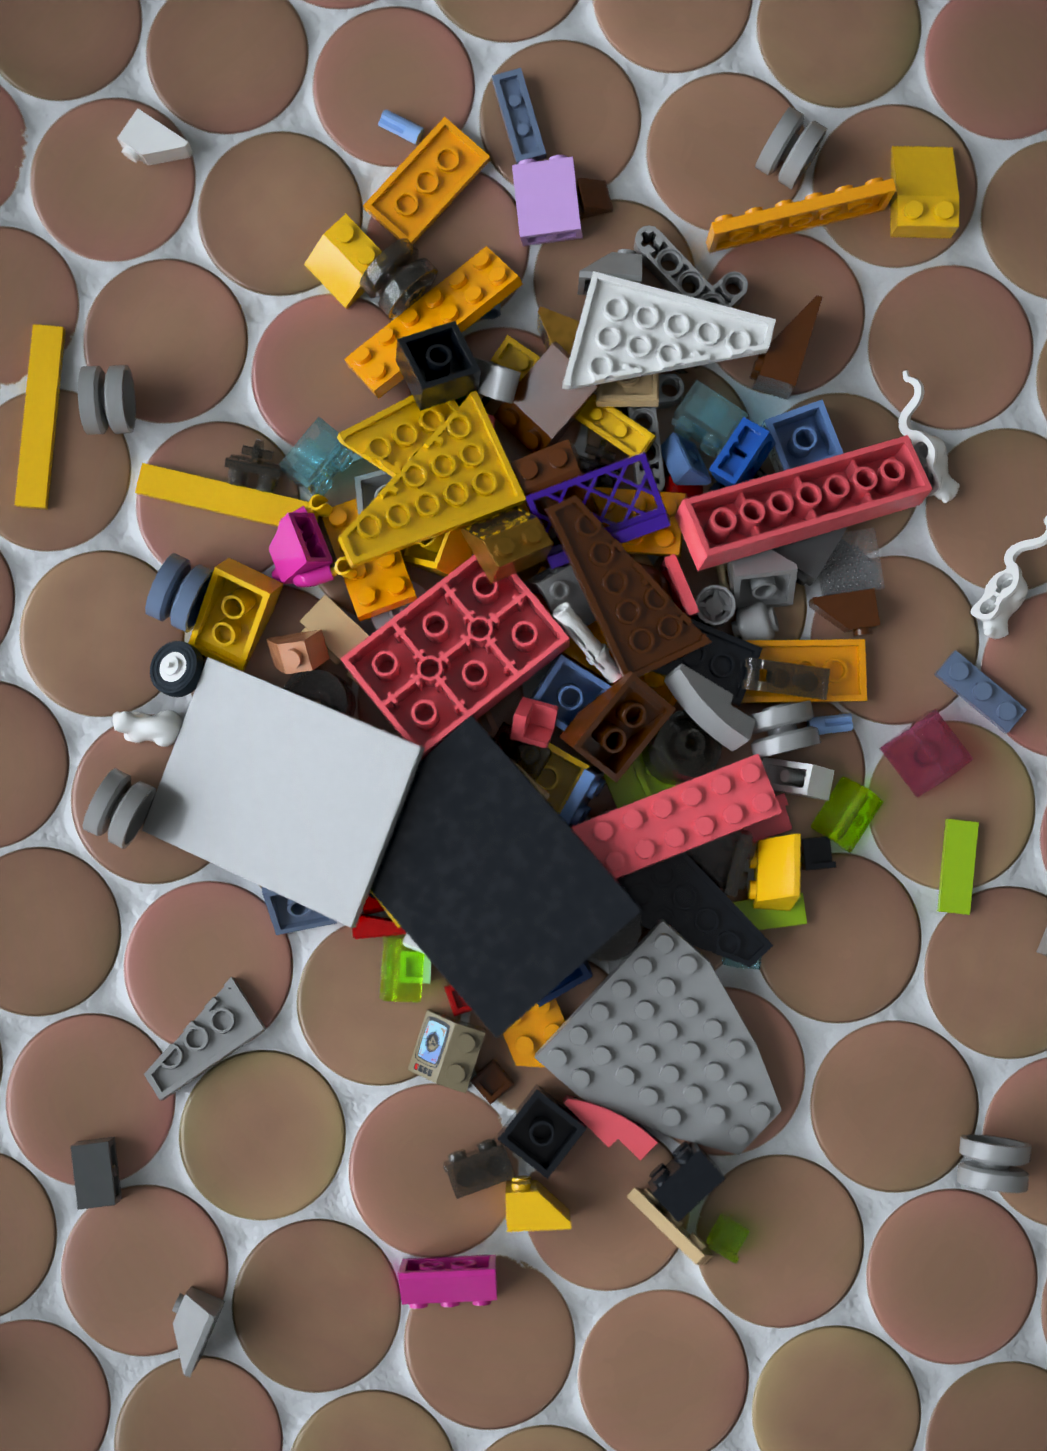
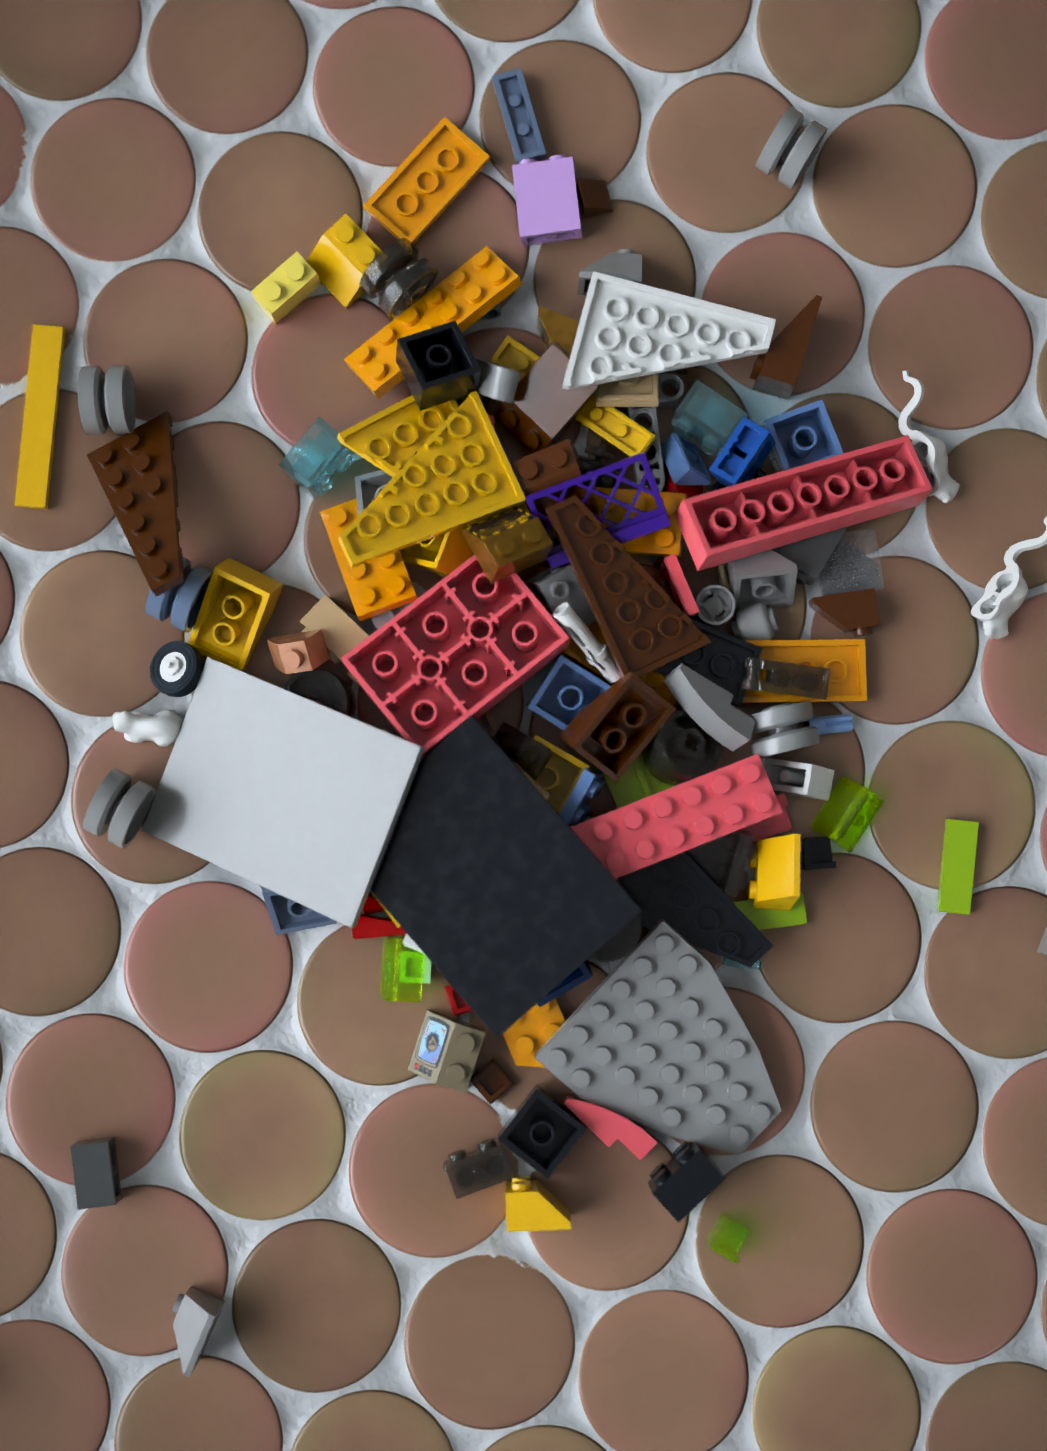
(143, 493): none -> reddish brown wing
(151, 141): white slope -> none
(213, 1035): light grey wing -> none
(215, 495): yellow tile -> none
(241, 466): clear smoke hips -> none
(286, 287): none -> light yellow brick
(301, 551): dark pink torso -> none
(401, 127): light blue piece -> none
(448, 1280): dark pink slope -> none
(534, 722): coral panel -> none
(684, 271): light grey beam -> none
(688, 1243): tan wing -> none
(800, 215): light orange plate -> none
(925, 192): yellow slope -> none
(926, 753): clear pink slope -> none
(980, 692): sand blue plate -> none
(994, 1163): light grey wheel -> none

